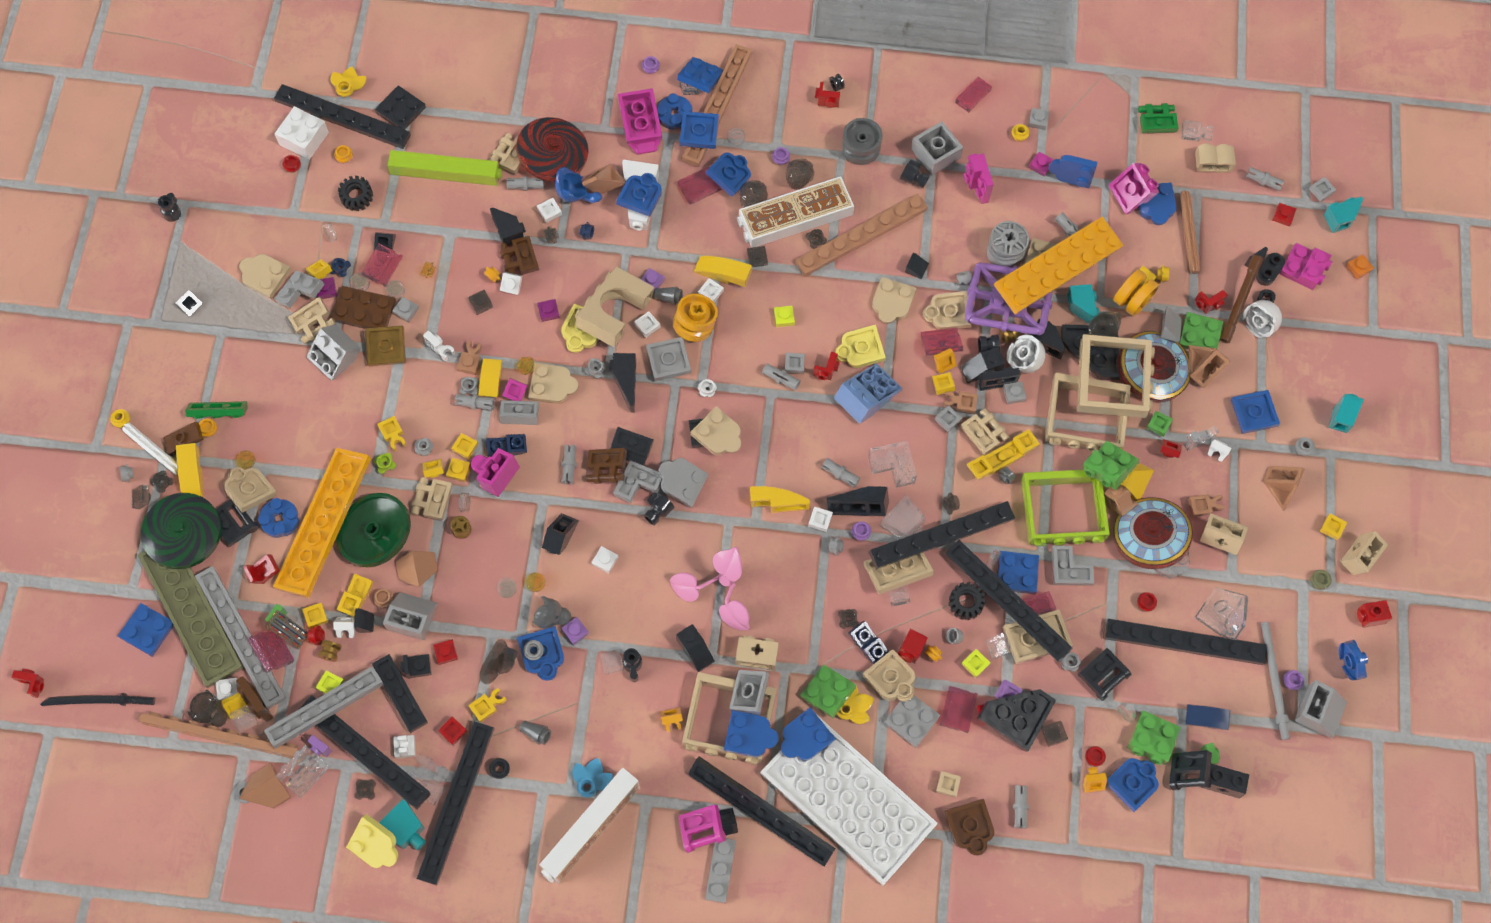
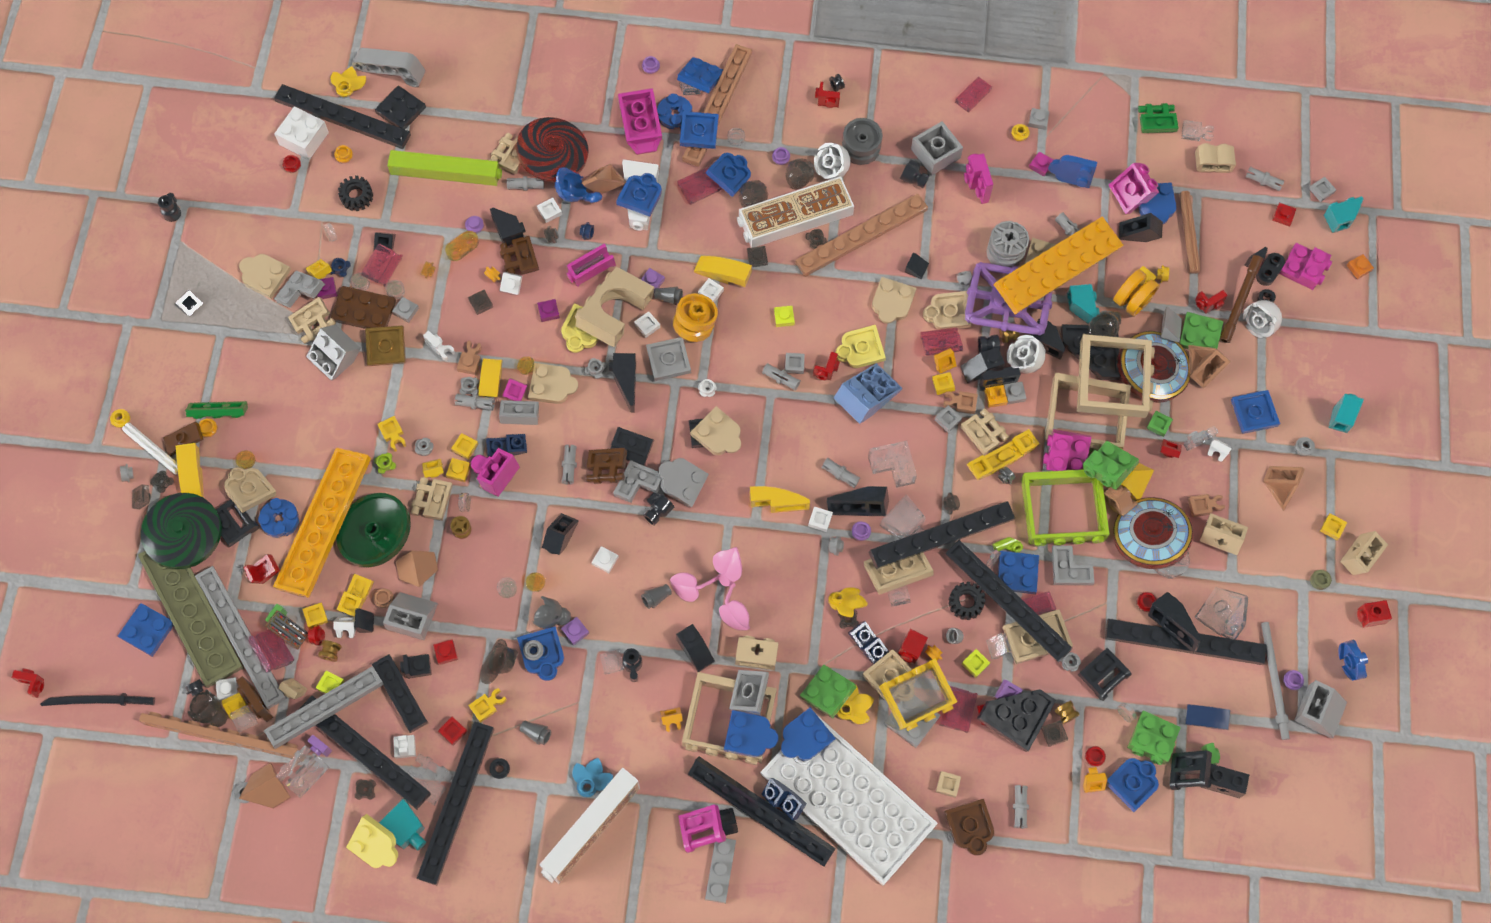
(195, 688): none -> black plate
(292, 688): none -> tan plate
(390, 63): none -> light grey beam
(461, 246): none -> clear yellow plate
(474, 224): none -> medium lavender plate
(590, 265): none -> dark pink window
(655, 596): none -> dark grey cone
(781, 796): none -> dark blue slope
(832, 161): none -> white cylinder
(847, 601): none -> yellow plate
(918, 695): none -> window
(996, 396): none -> light orange tile
(1009, 544): none -> lime arm
(1066, 450): none -> dark pink plate
(1067, 712): none -> pearl gold wheel
(1141, 228): none -> black slope
(1174, 618): none -> black slope

